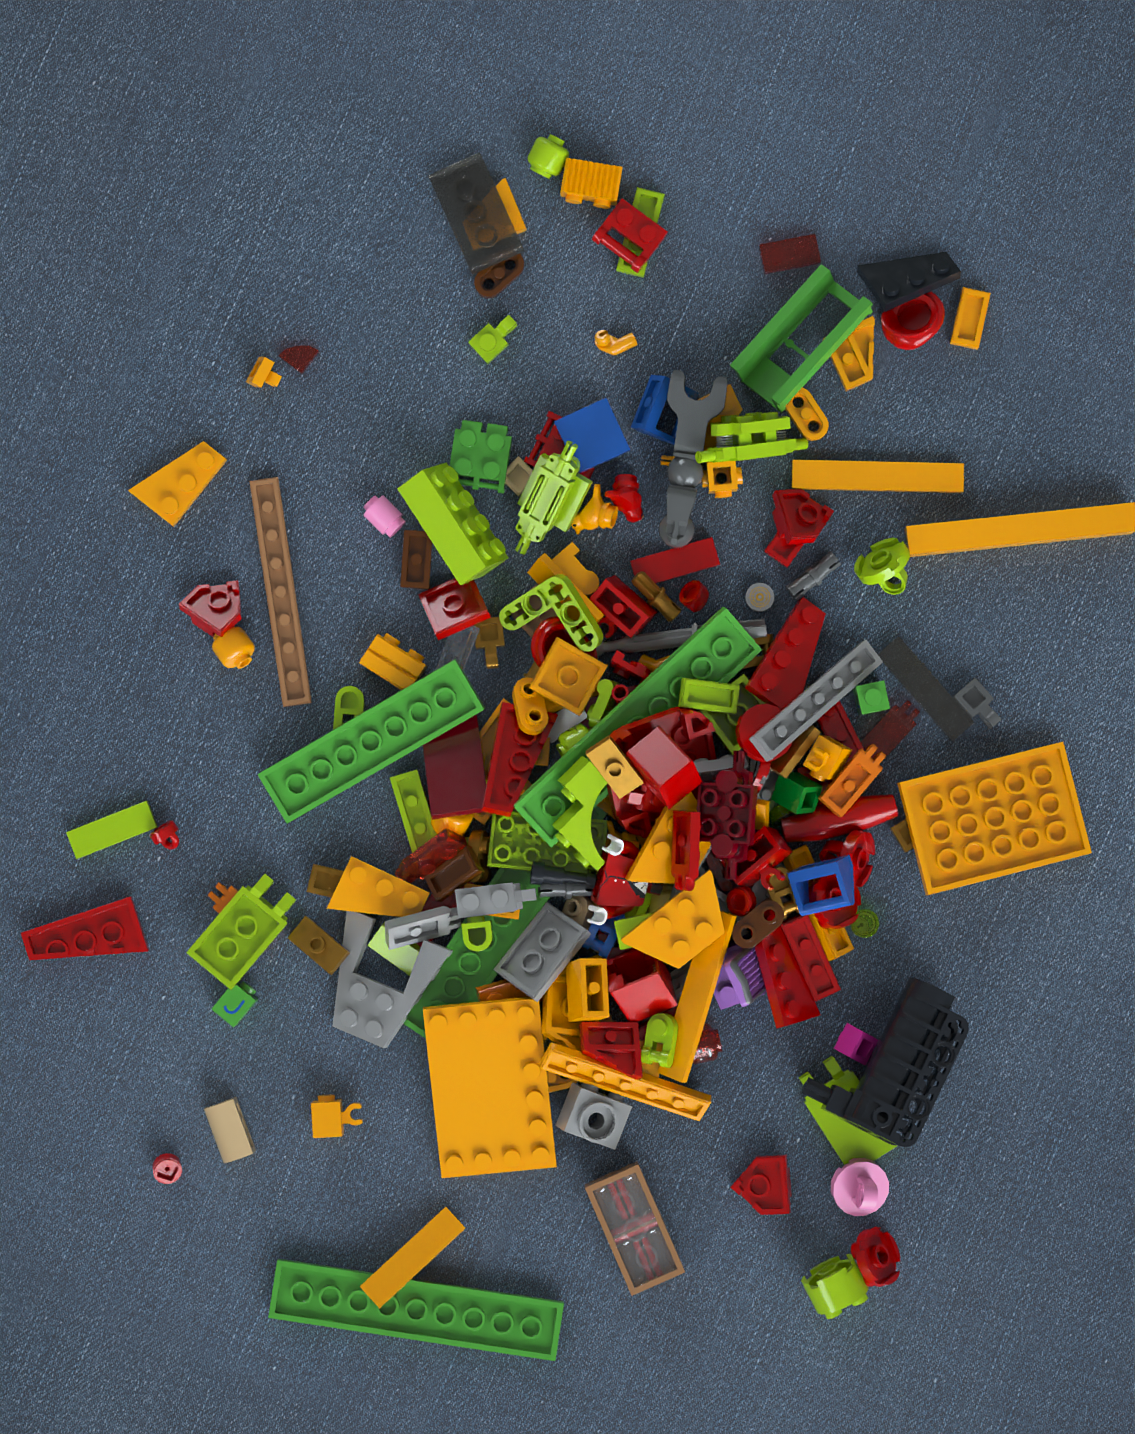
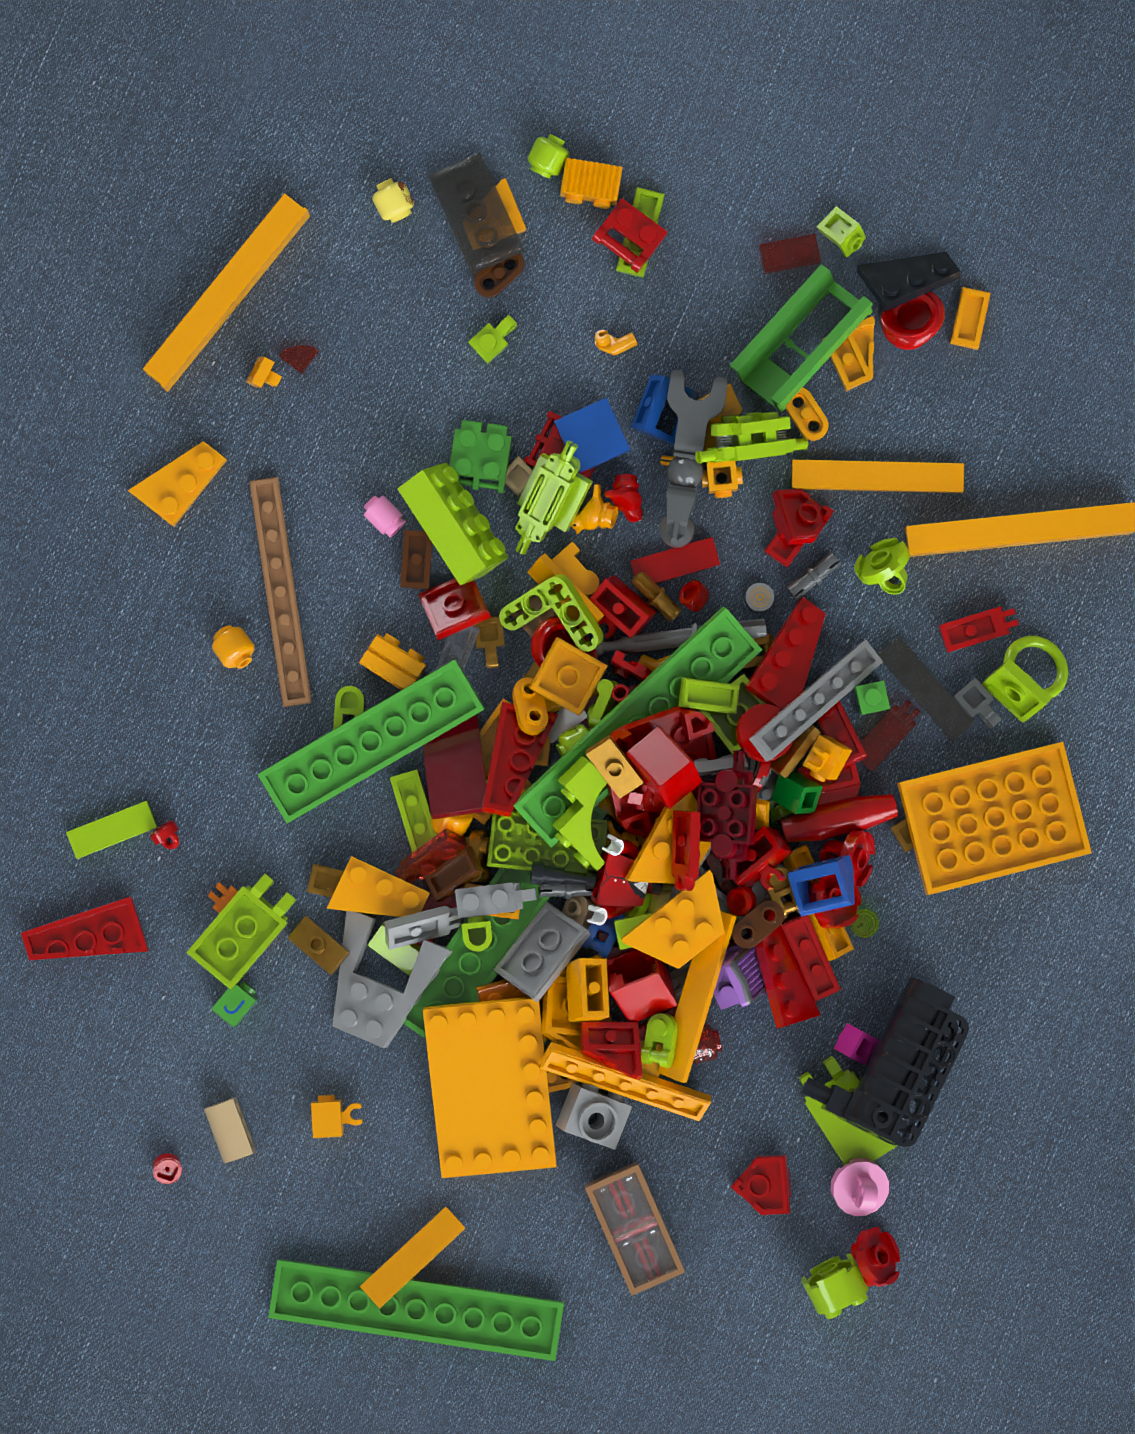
(214, 607): red plate -> none
(226, 292): none -> light orange tile
(393, 200): none -> light yellow head
(842, 231): none -> lime bracket
(852, 780): orange hinge -> none
(976, 628): none -> red hinge
(1016, 688): none -> lime tile

